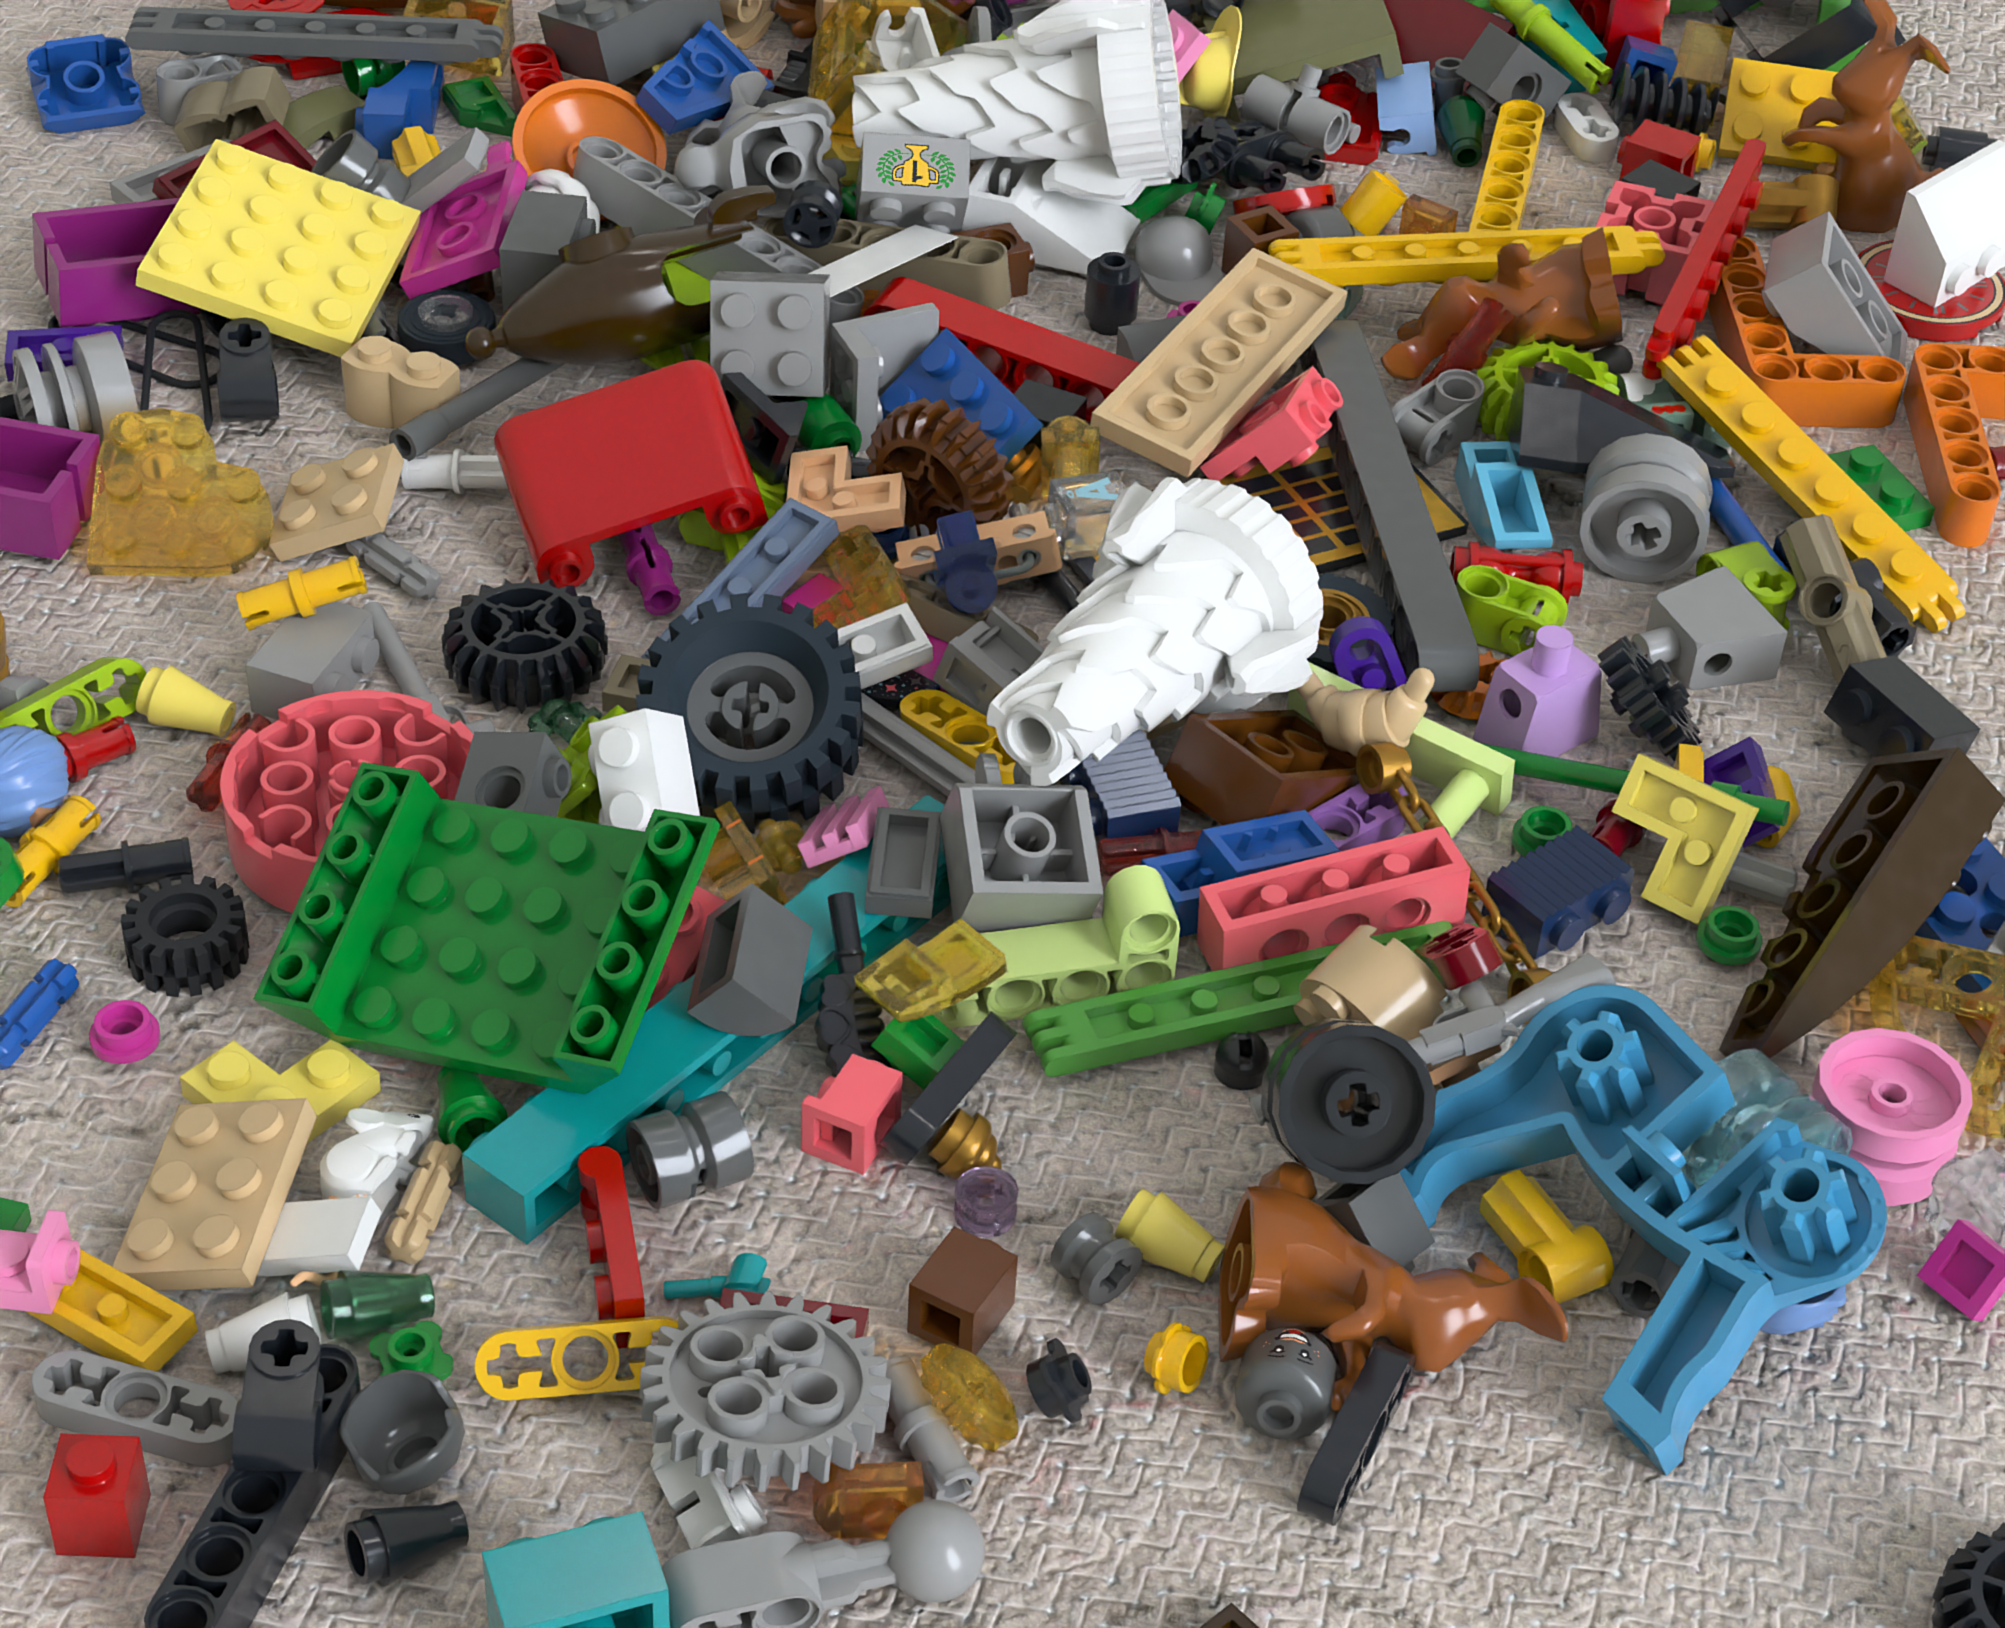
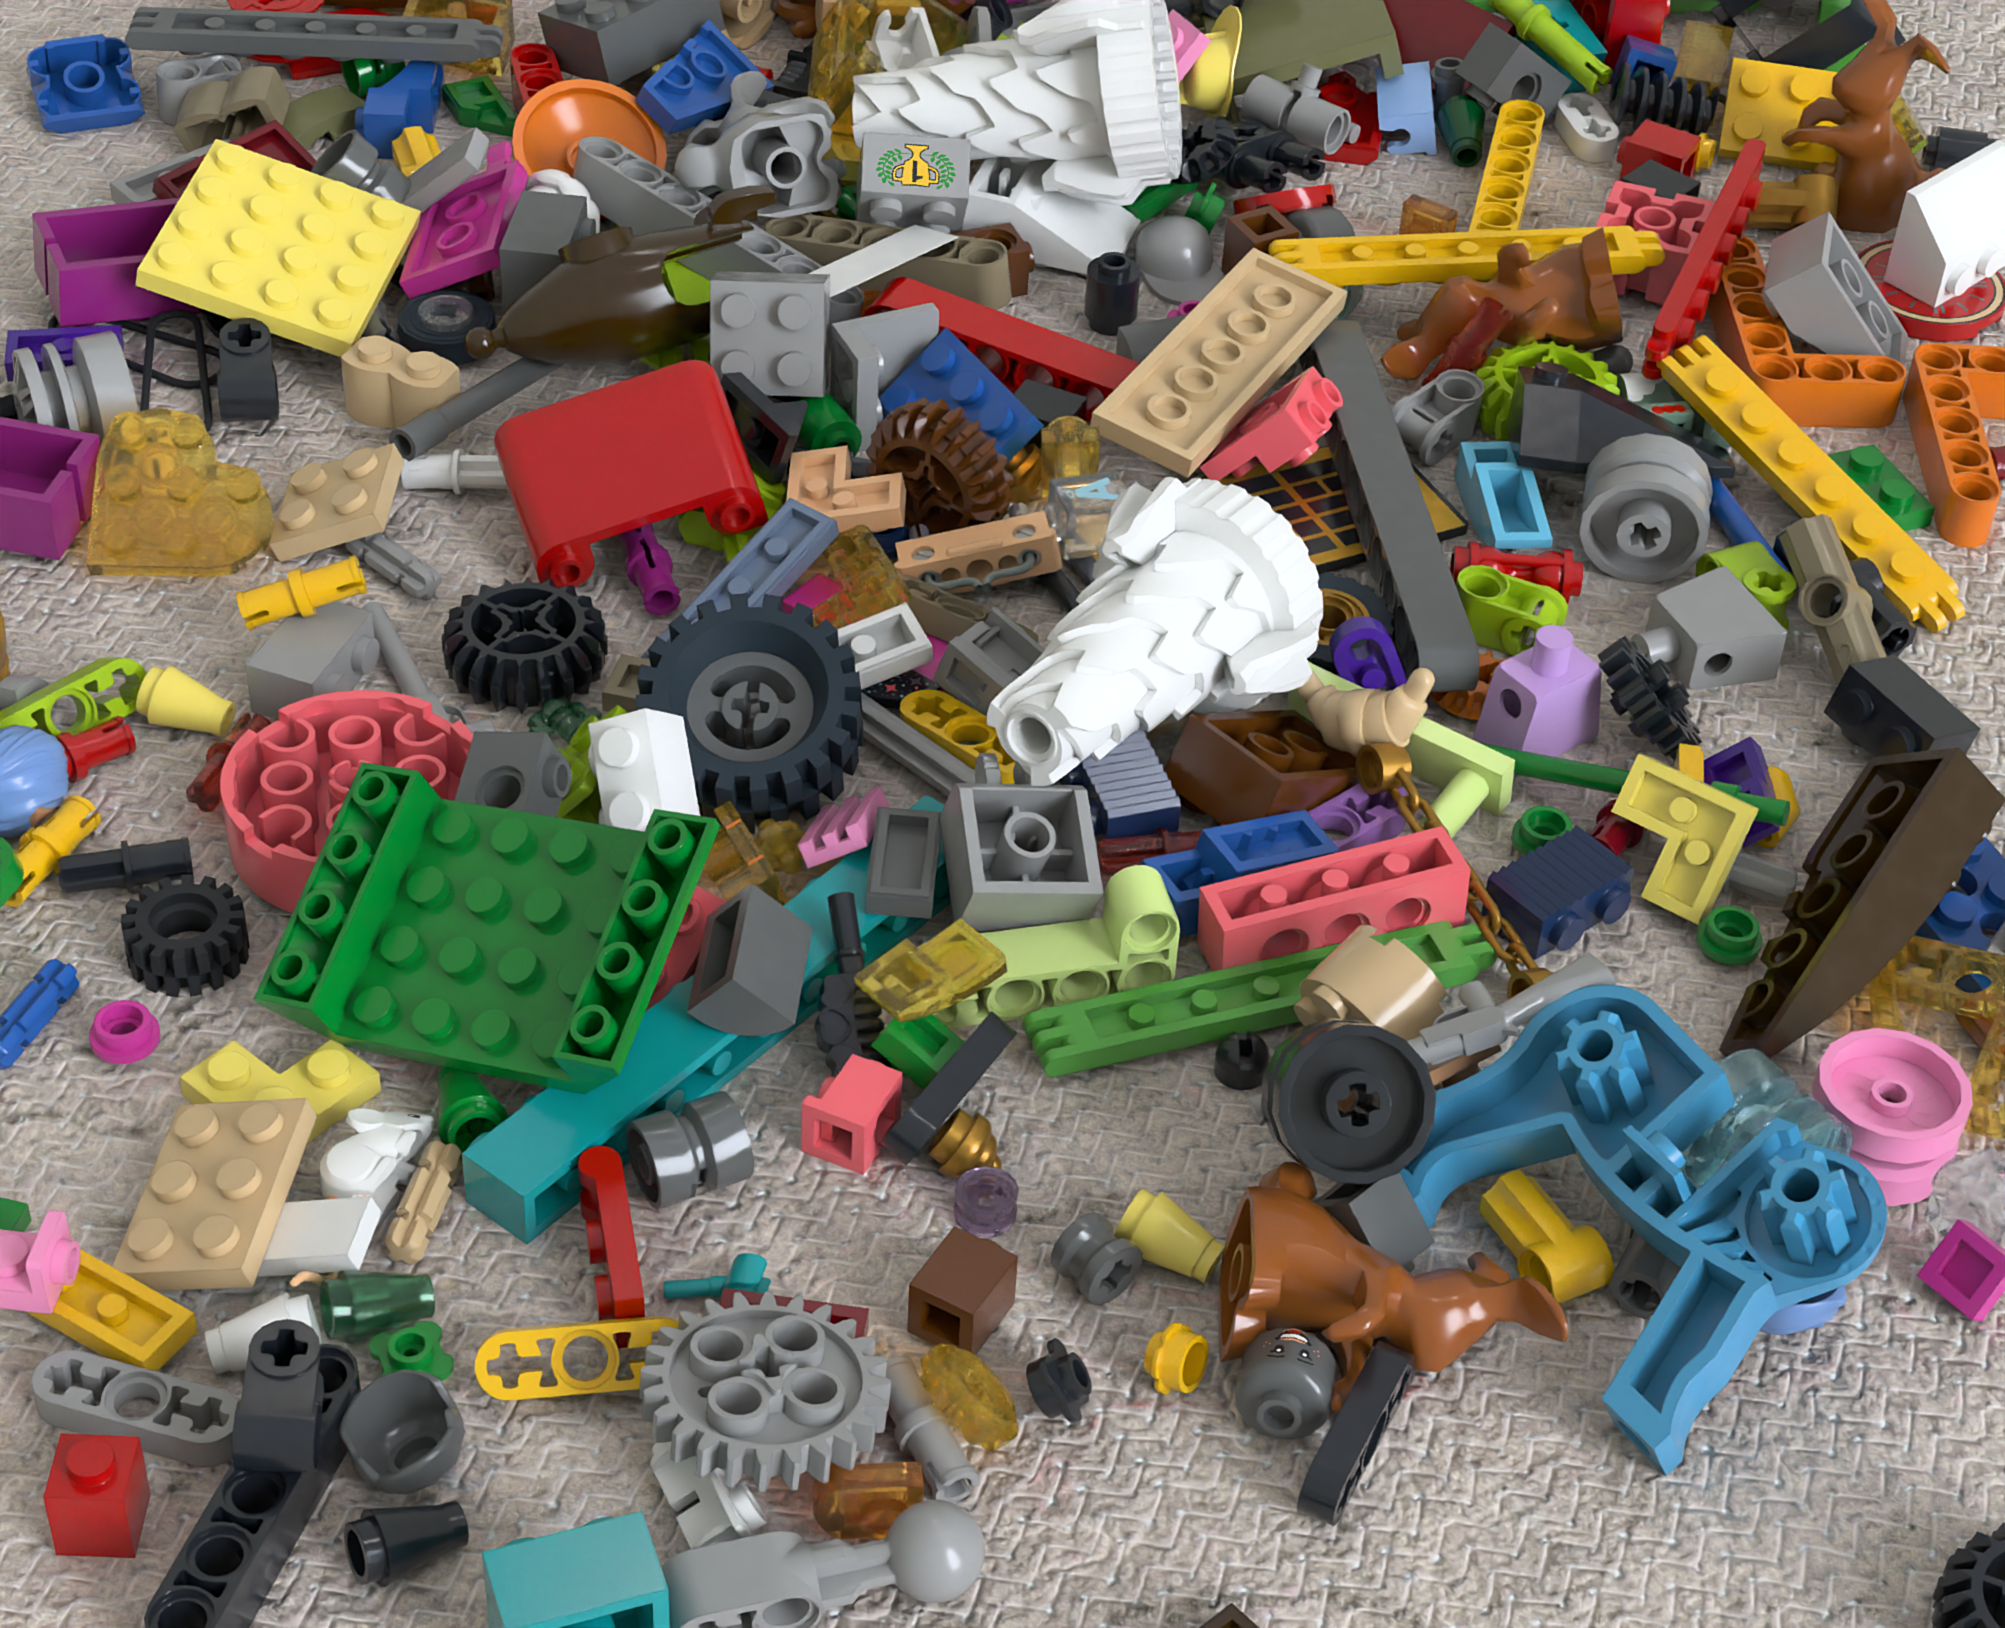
(803, 224): black wheel -> none
(965, 564): clear blue hips -> none
(1373, 202): yellow piece -> none
(1460, 955): dark red beam -> none

